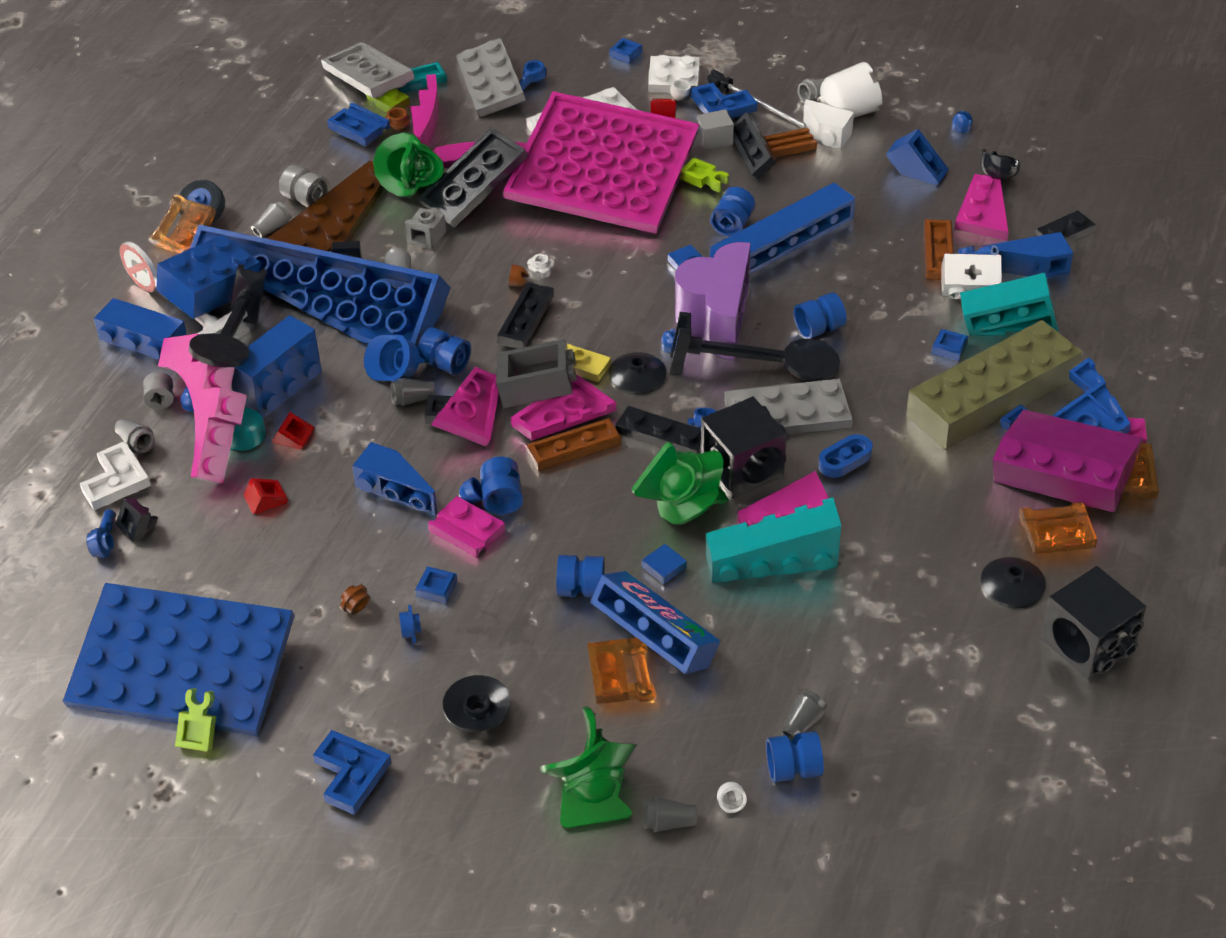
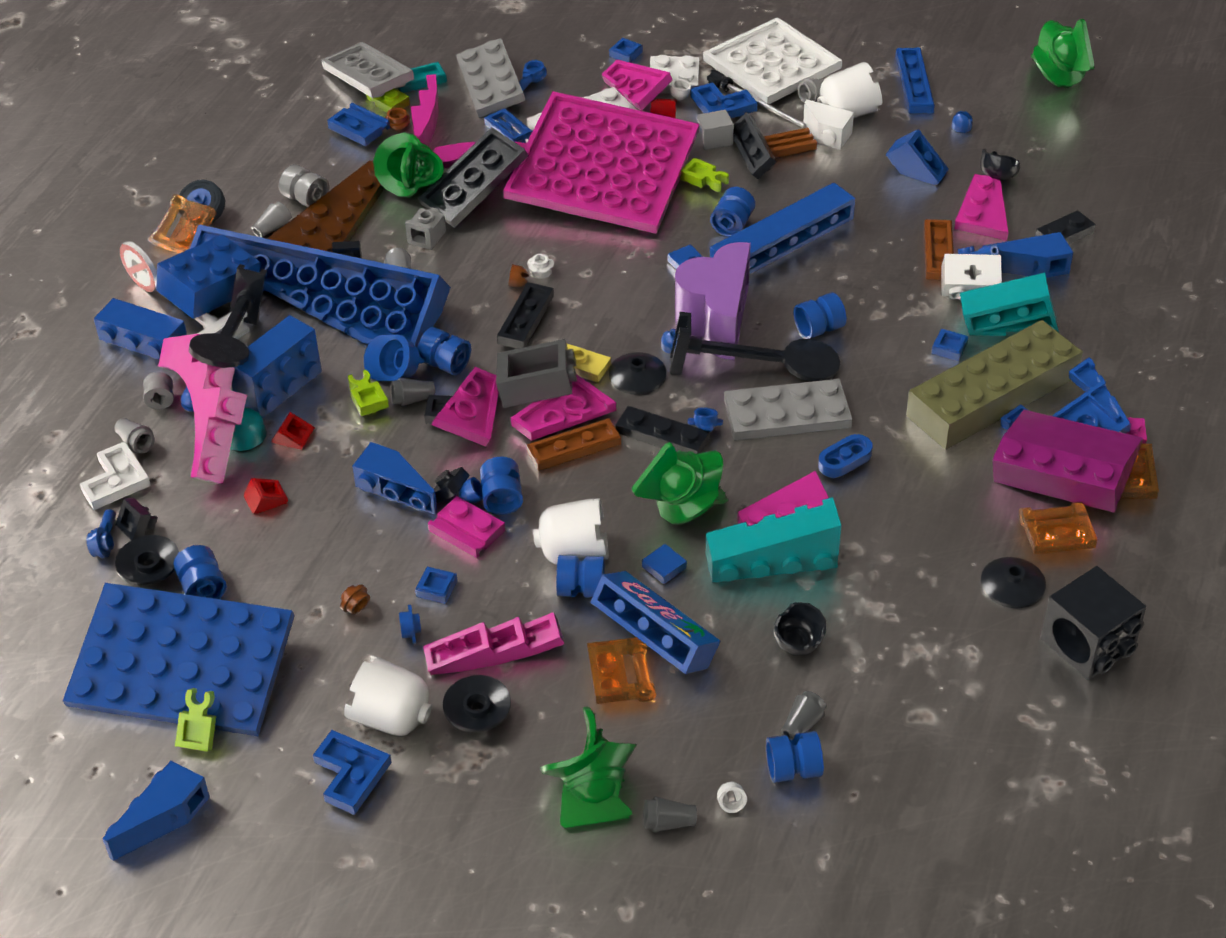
(146, 560): none -> black dish
(163, 807): none -> blue slope
(199, 572): none -> blue wheel
(366, 395): none -> lime plate
(388, 698): none -> white cylinder
(449, 483): none -> black plate
(485, 647): none -> dark pink slope
(506, 127): none -> blue tile
(572, 530): none -> white cylinder
(636, 82): none -> dark pink wing
(749, 444): black brick -> none
(772, 60): none -> white plate
(800, 628): none -> black hair
(914, 80): none -> blue tile
(1064, 53): none -> green helmet

